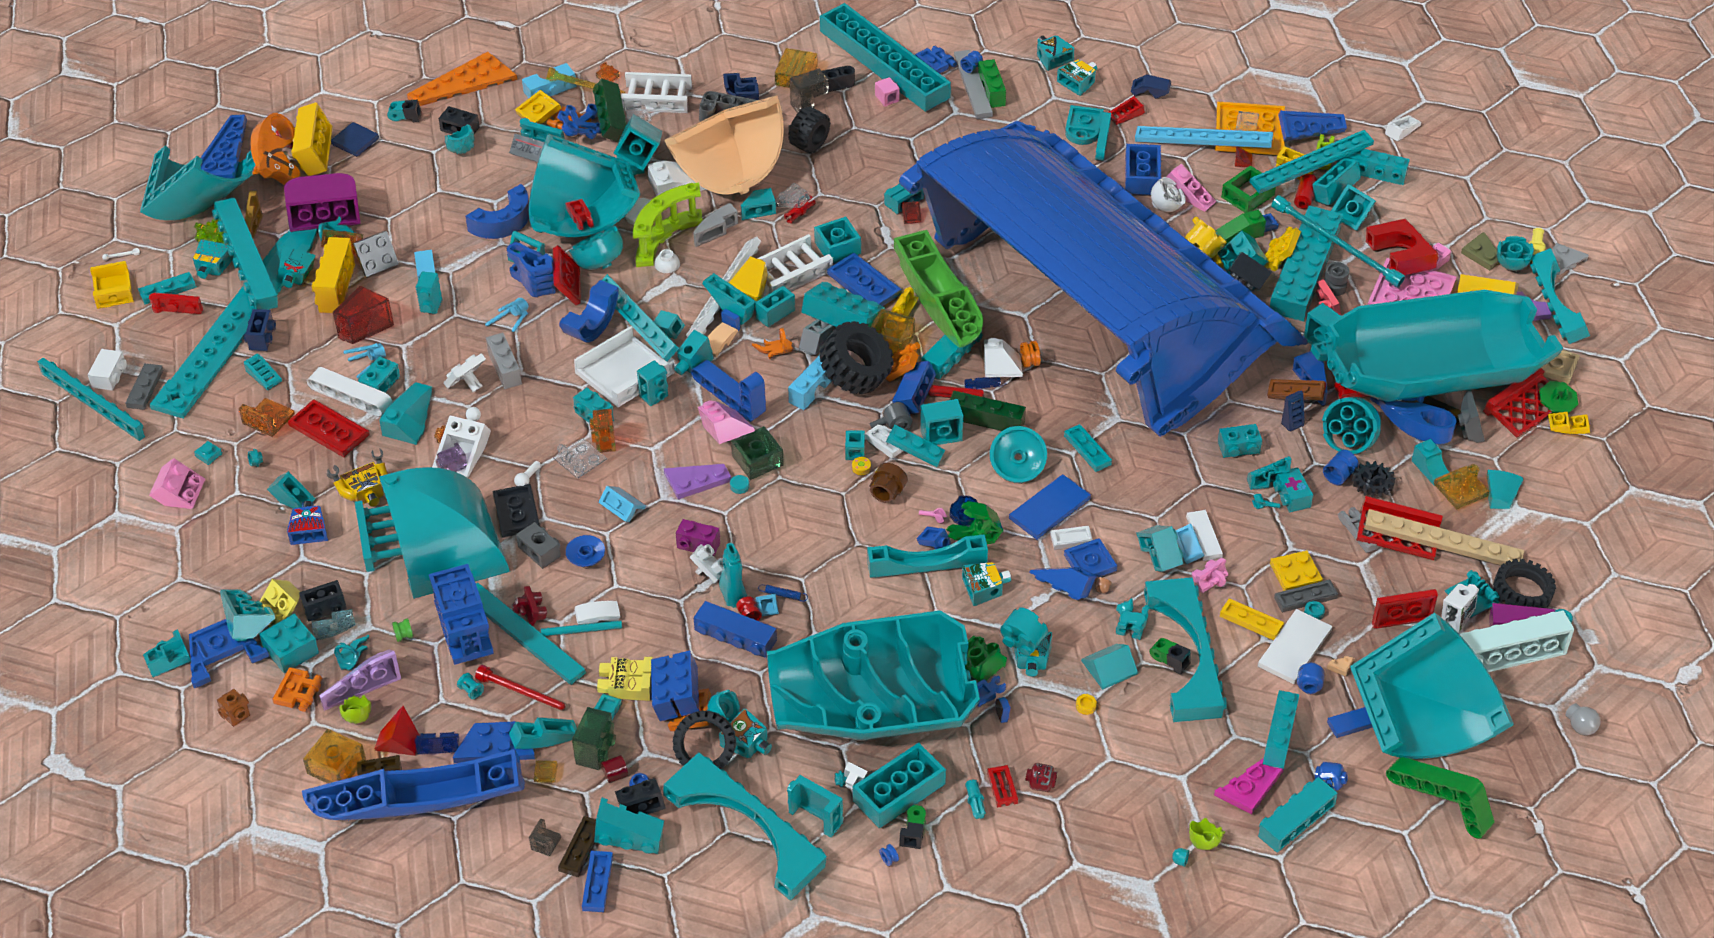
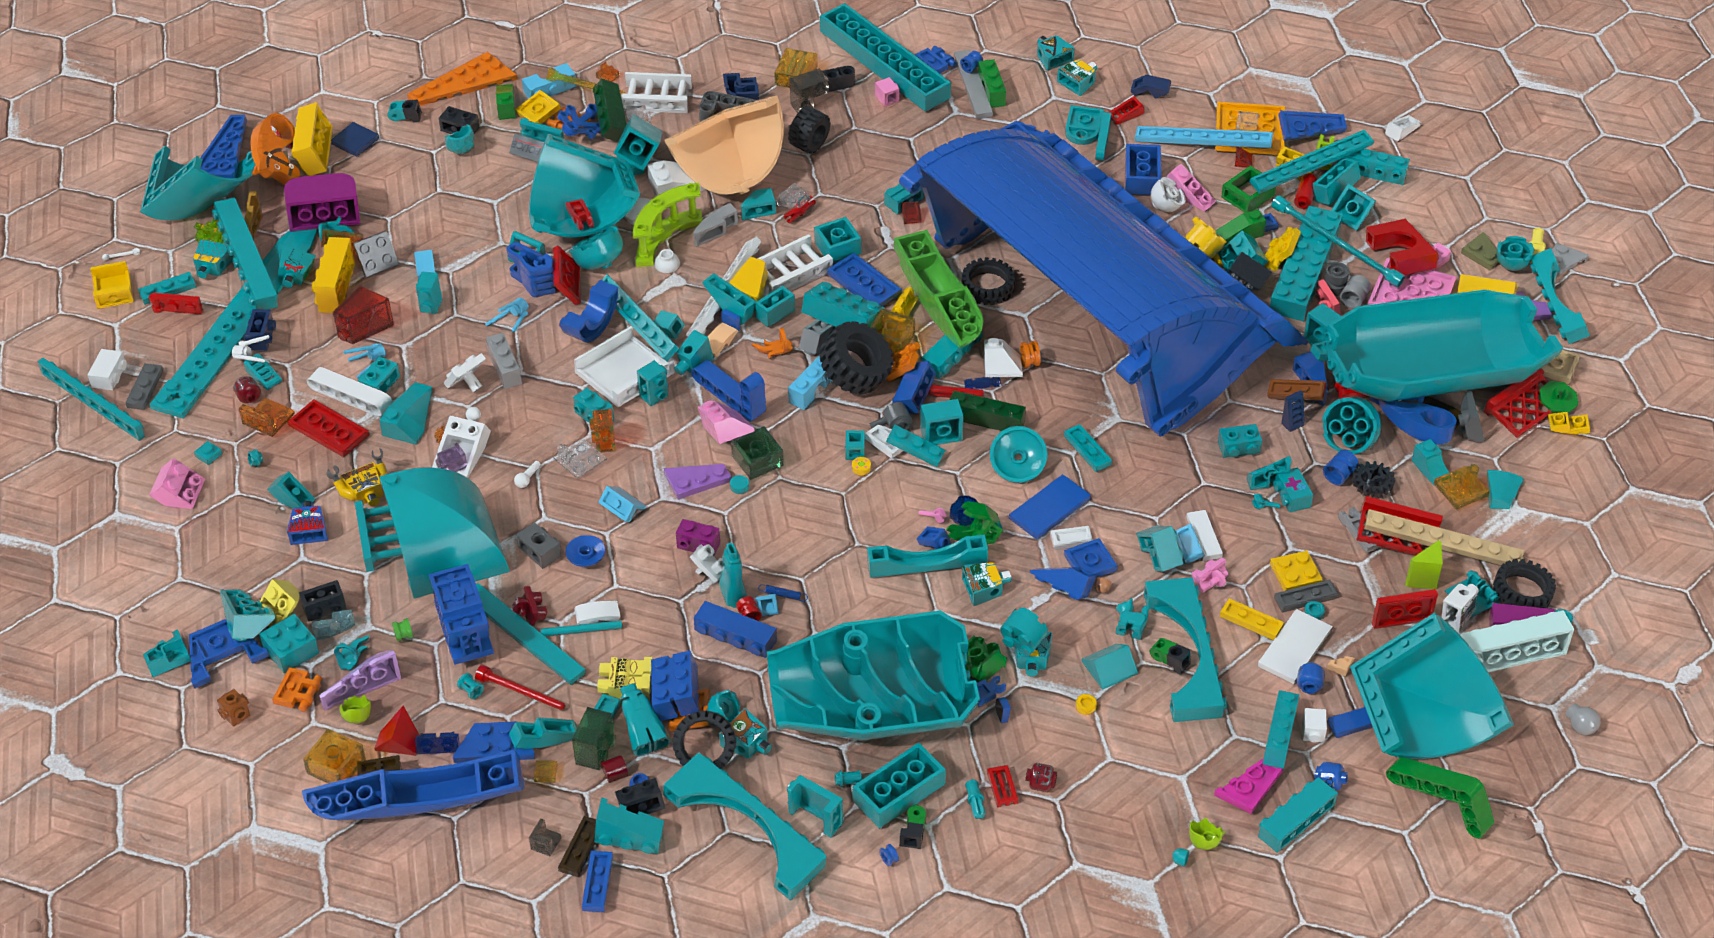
(243, 352): none -> white plant
(247, 389): none -> dark red head
(504, 221): blue brick -> none
(505, 101): none -> green slope
(515, 509): black tile -> none
(643, 724): none -> teal piece
(854, 775): white tile -> none
(888, 482): reddish brown piece -> none
(989, 267): none -> black tyre
(1314, 725): none -> white brick
(1355, 291): none -> light grey wheel
(1425, 568): none -> lime slope

